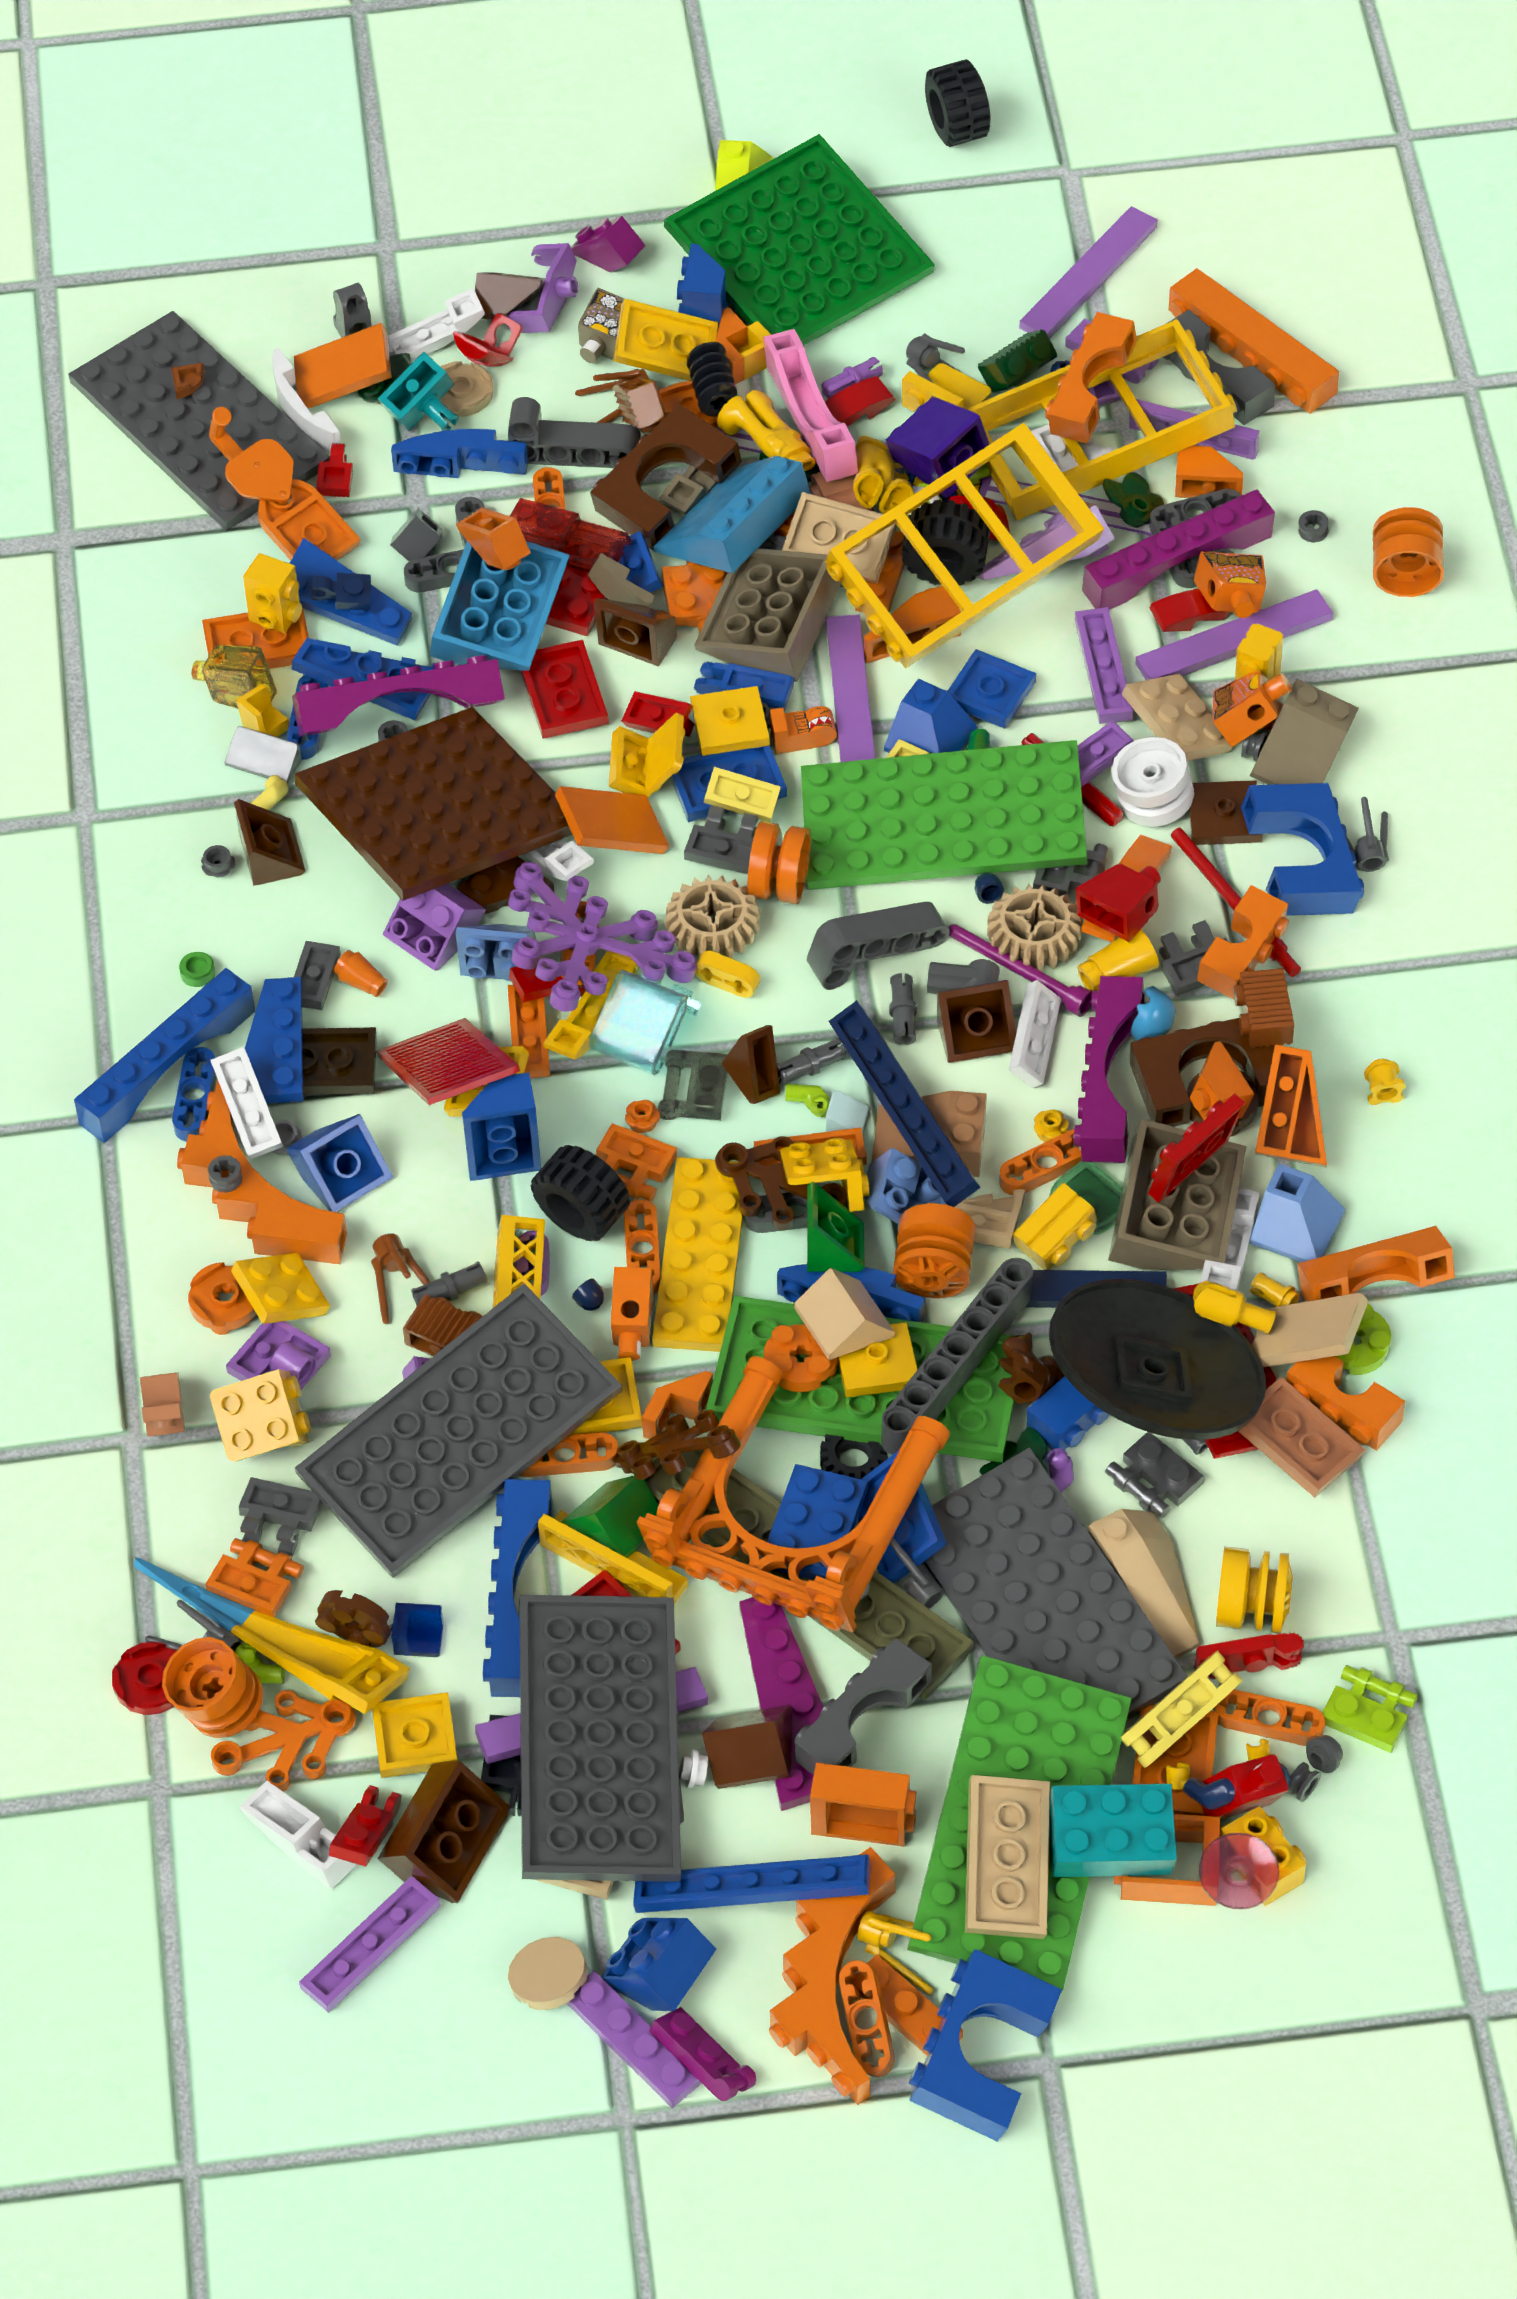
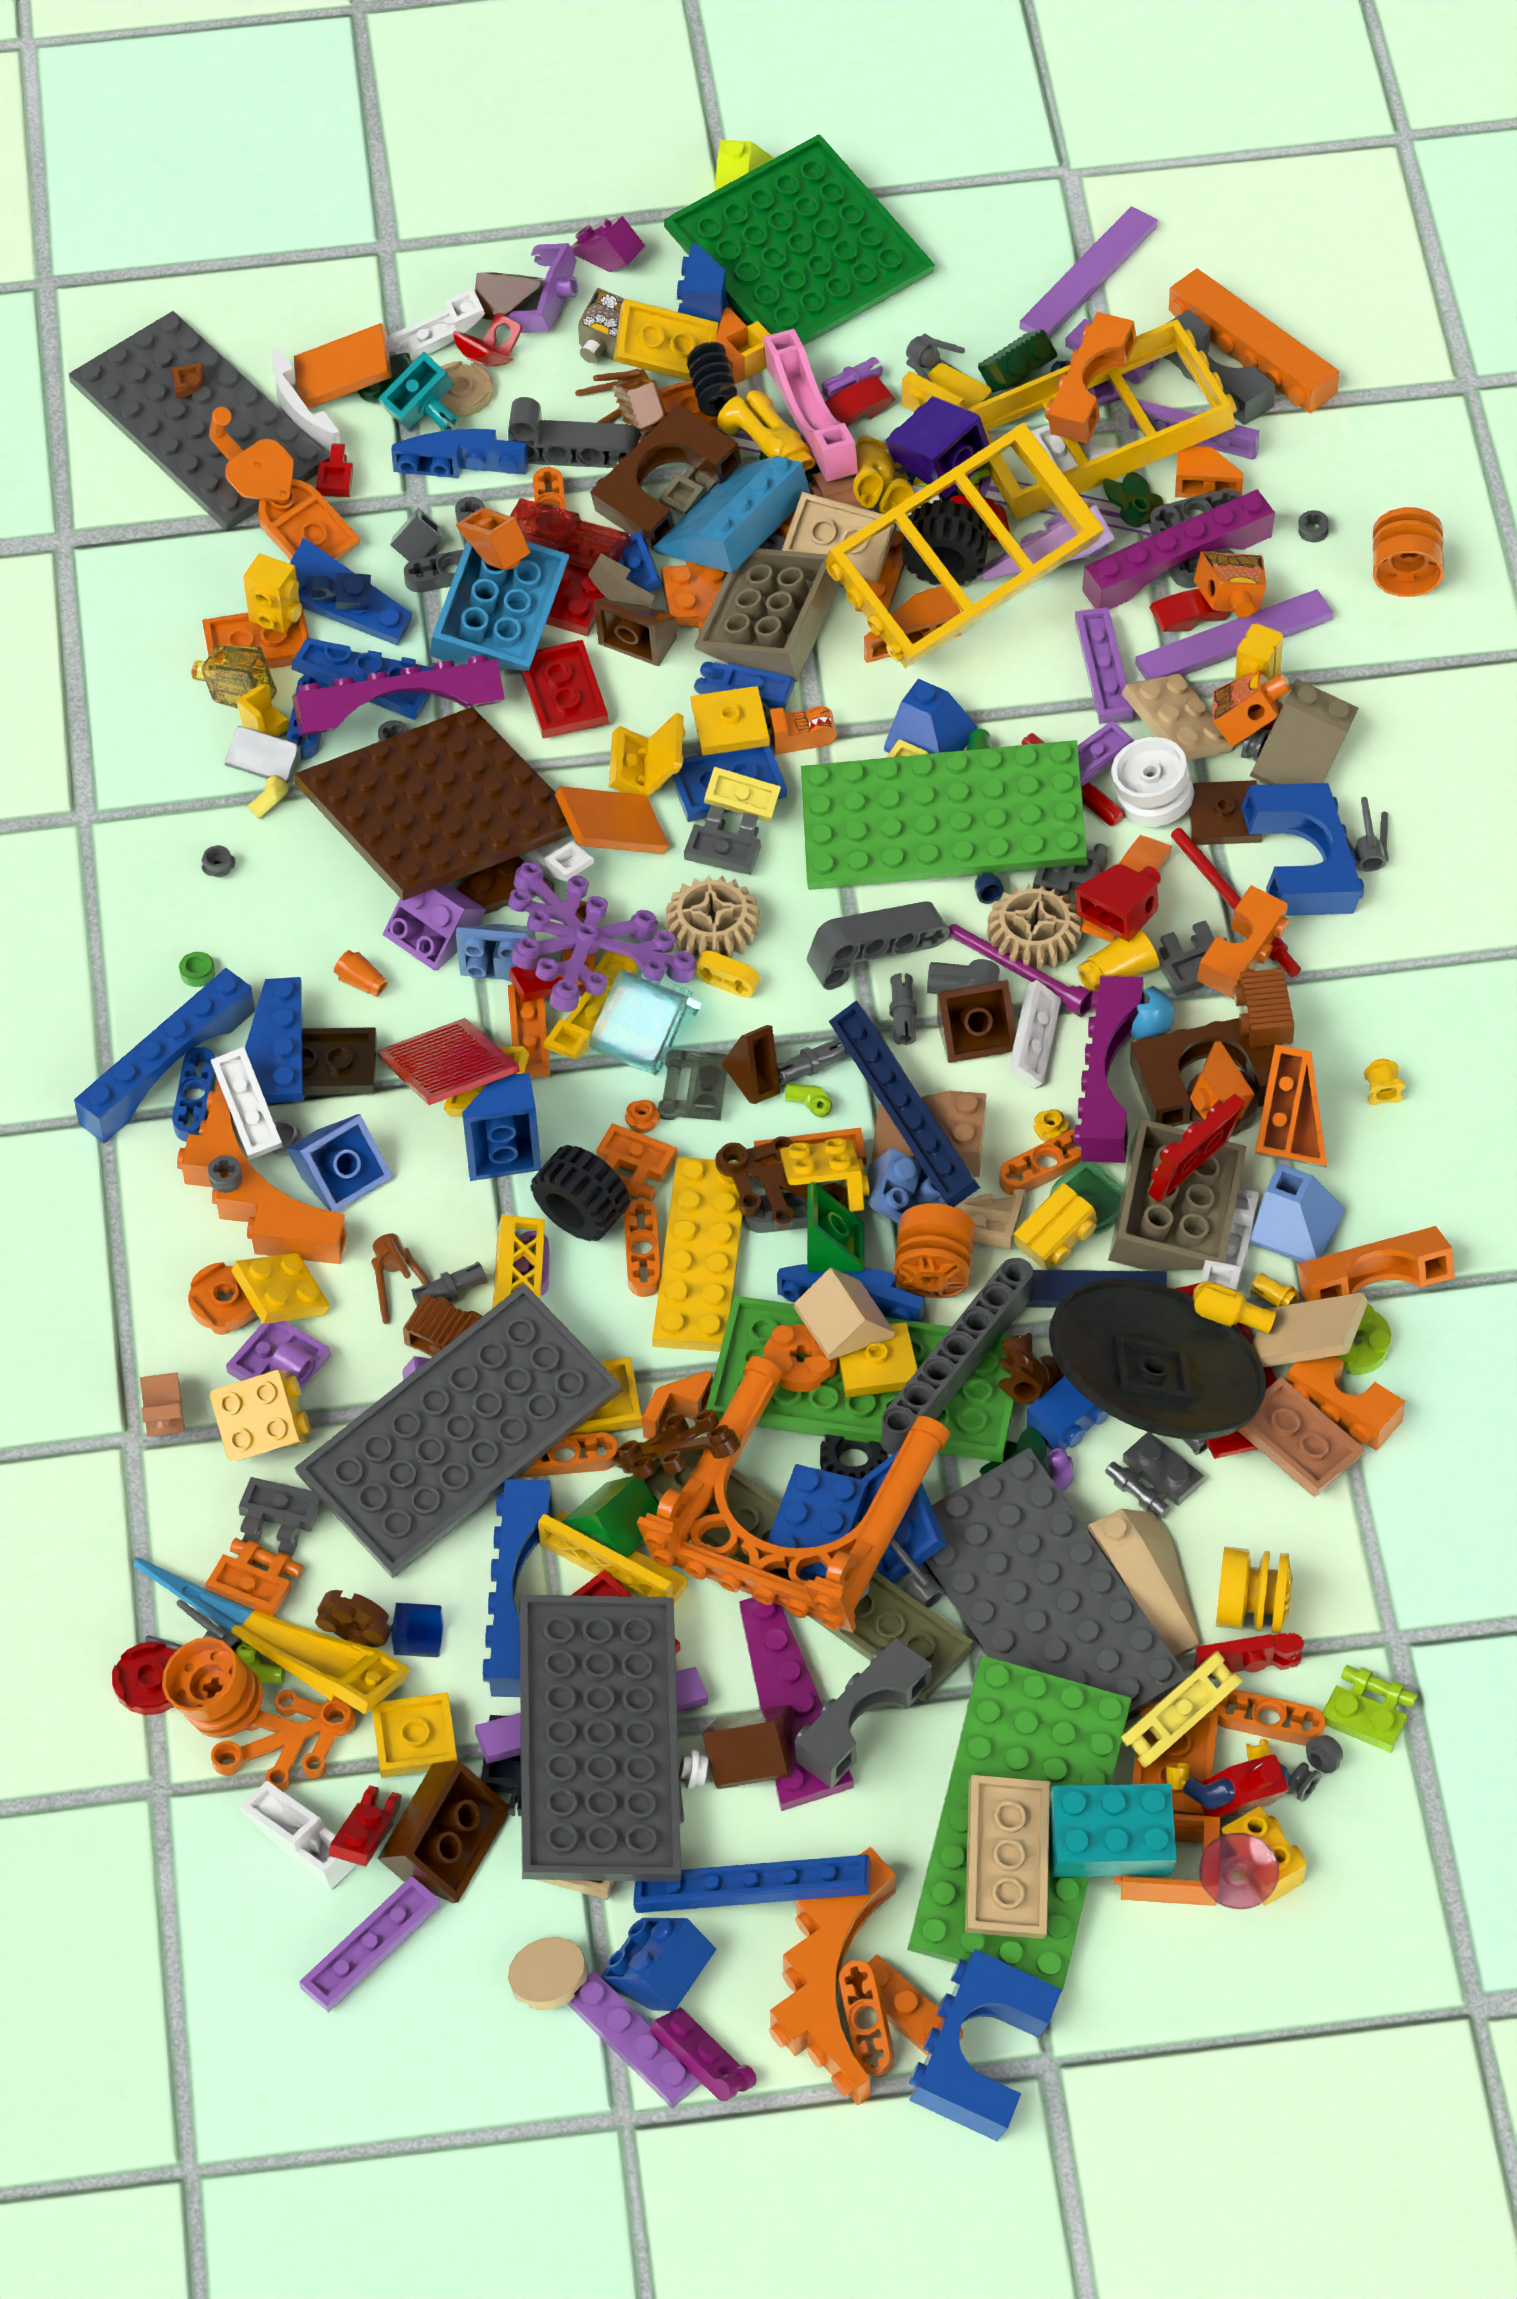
(268, 844): reddish brown slope -> none
(316, 972): dark grey plate -> none
(351, 309): dark grey leg -> none
(589, 1295): dark blue hinge -> none
(632, 1310): orange torso -> none
(650, 712): red plate -> none
(779, 862): orange wheel -> none
(845, 1113): light aqua slope -> none
(850, 688): medium lavender tile -> none
(862, 1804): orange window -> none
(882, 1931): yellow plant -> none
(957, 103): black tyre -> none
(991, 688): blue plate -> none

